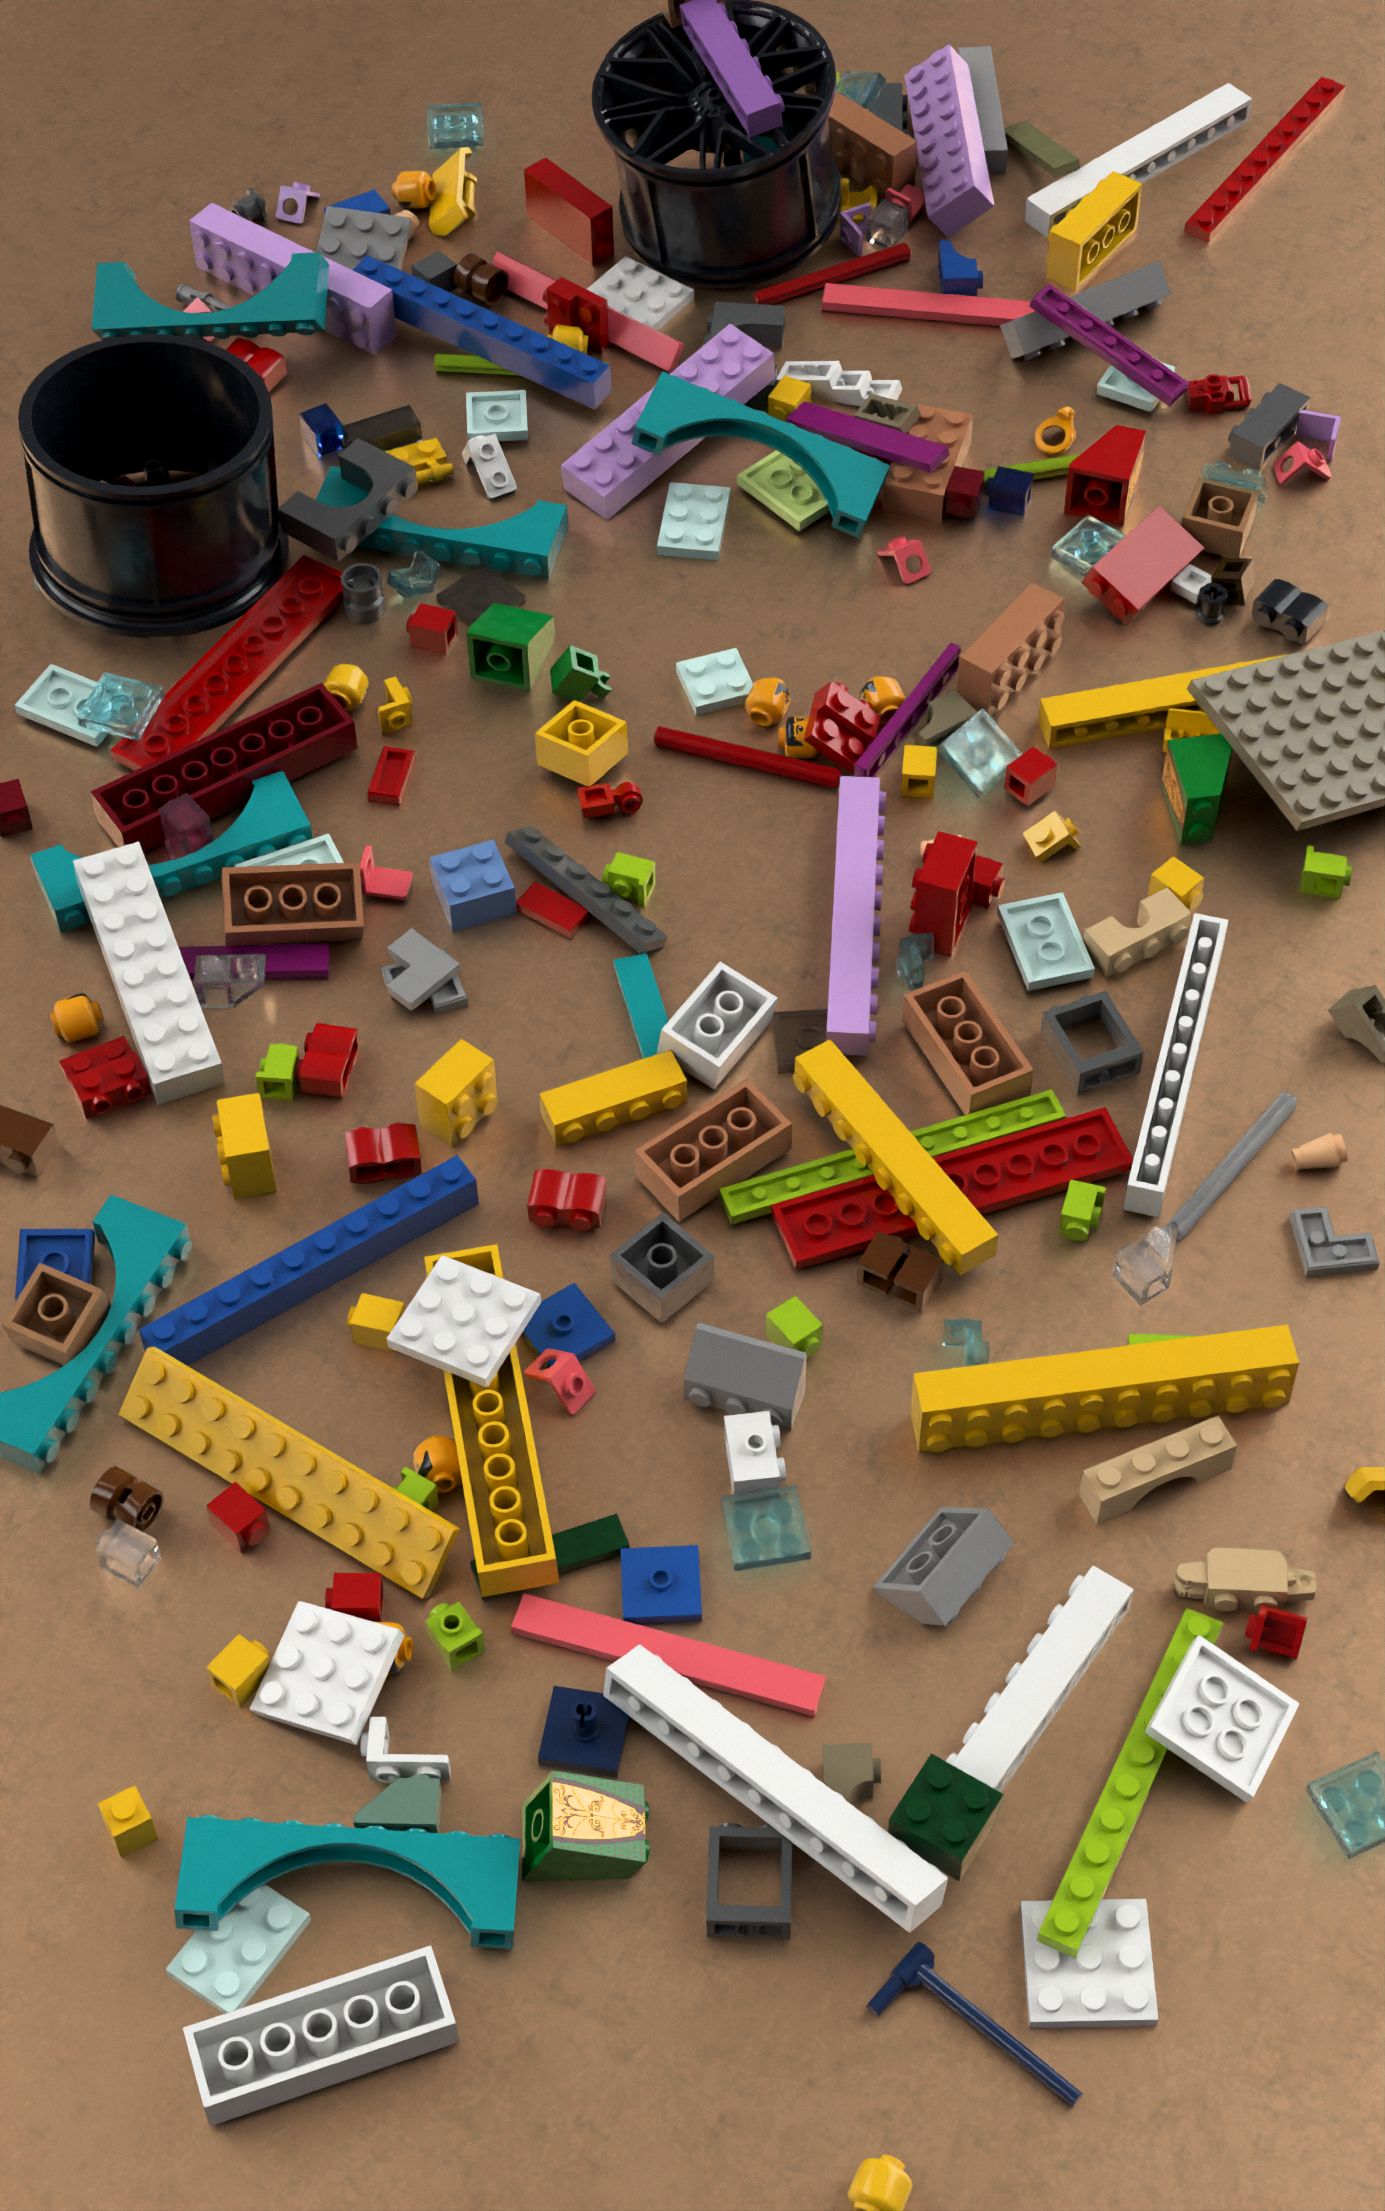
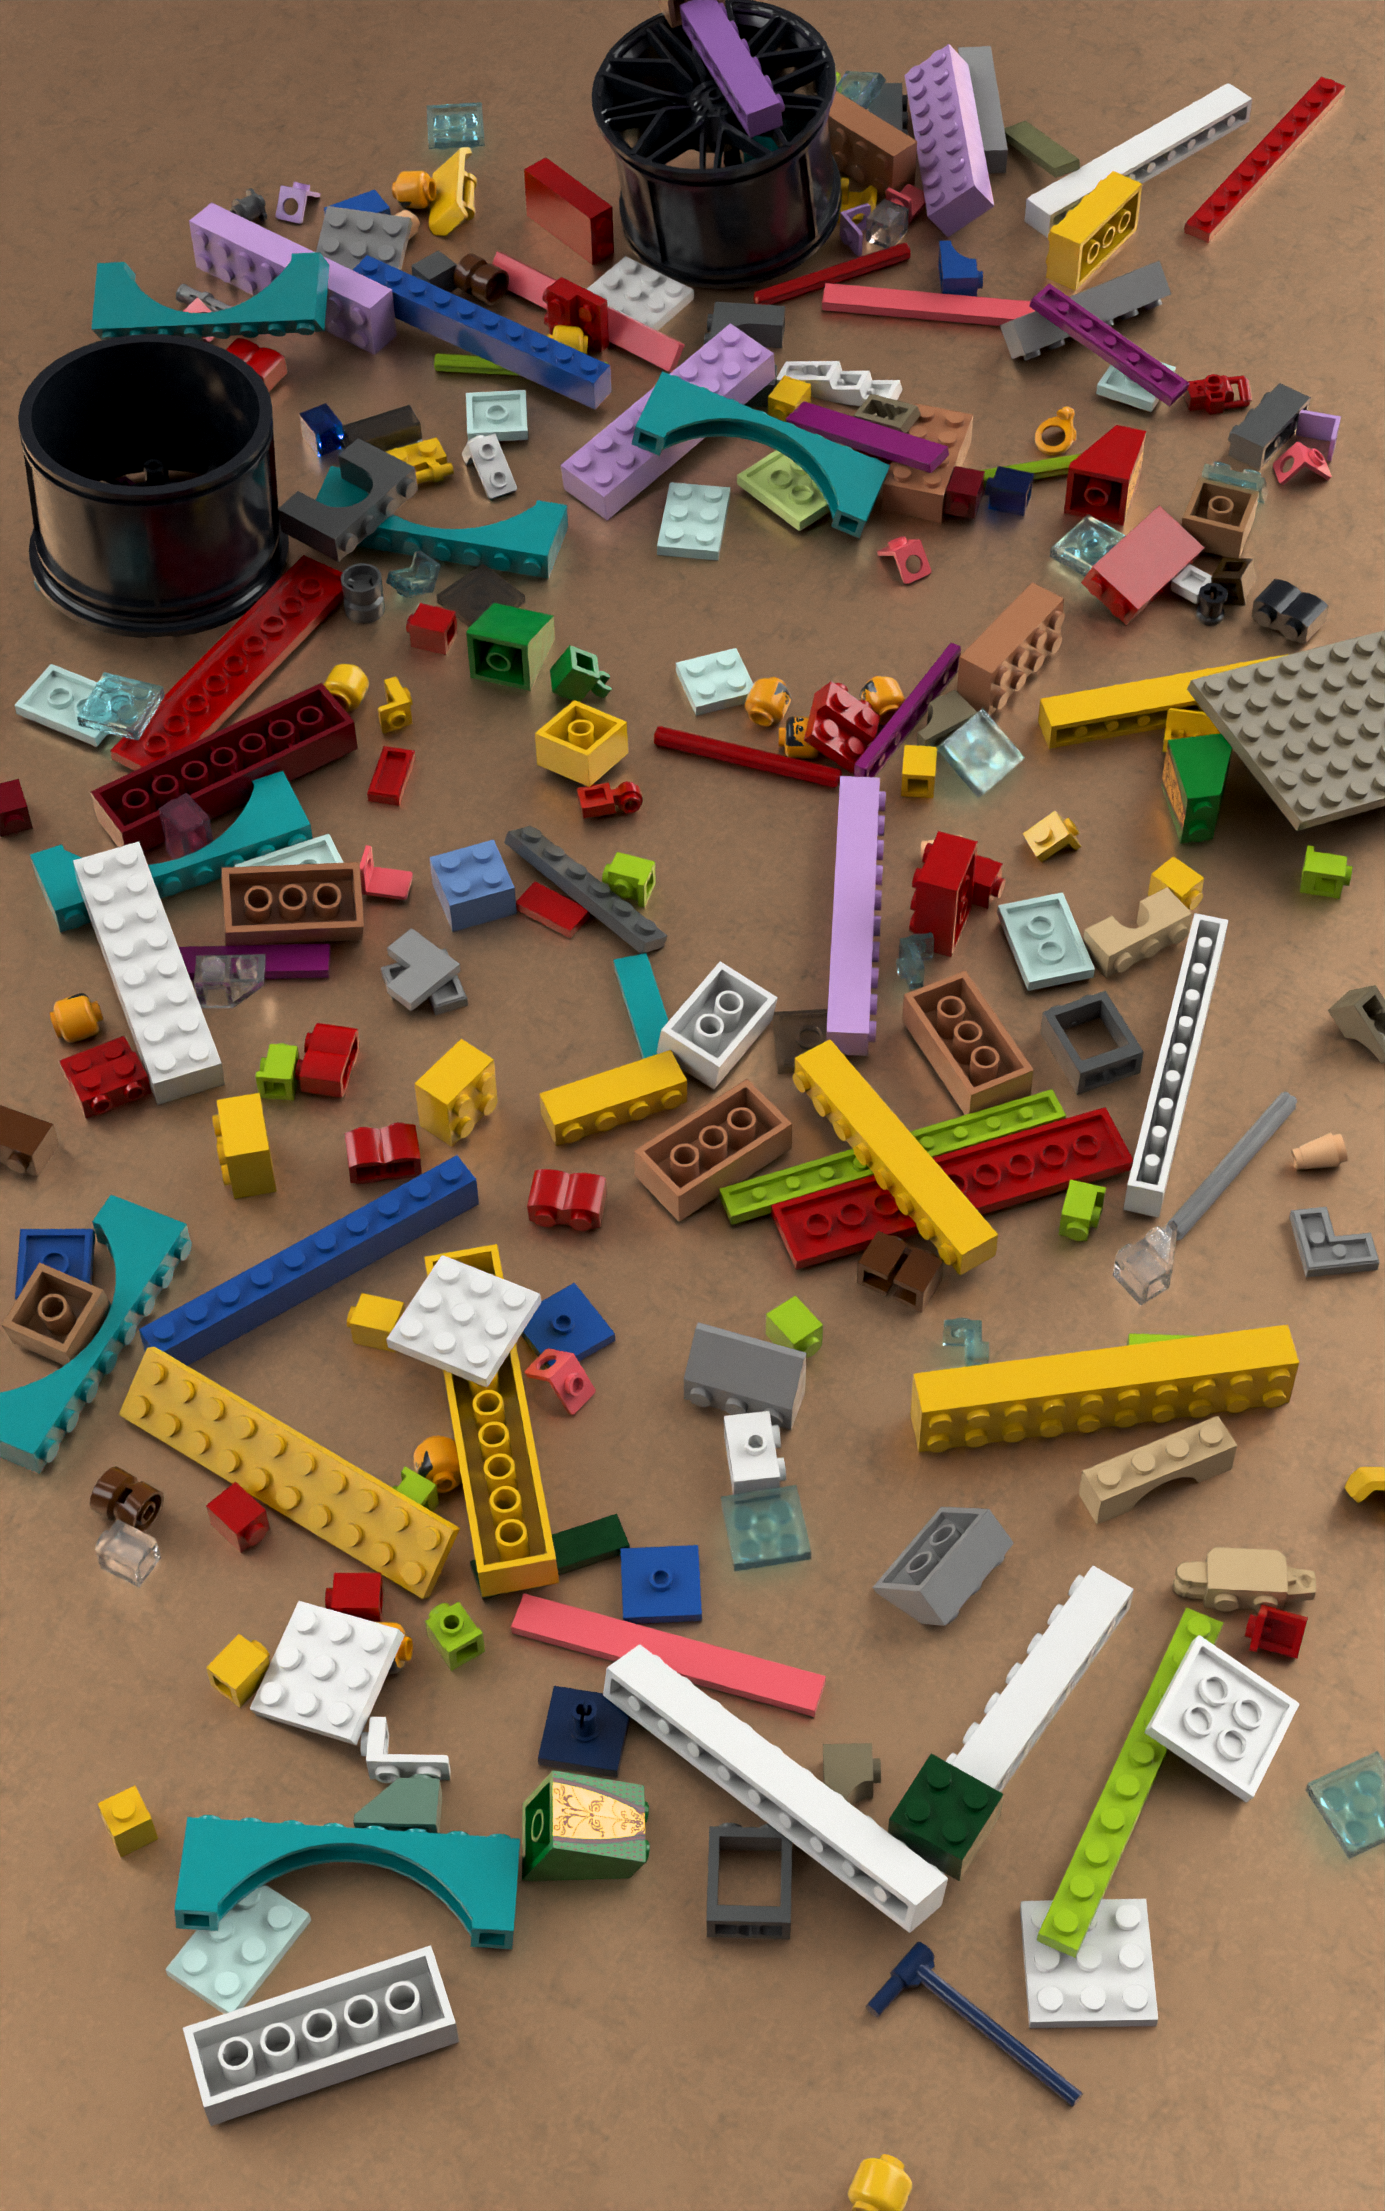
(662, 1267): flat silver brick -> none
(1030, 776): red brick -> none

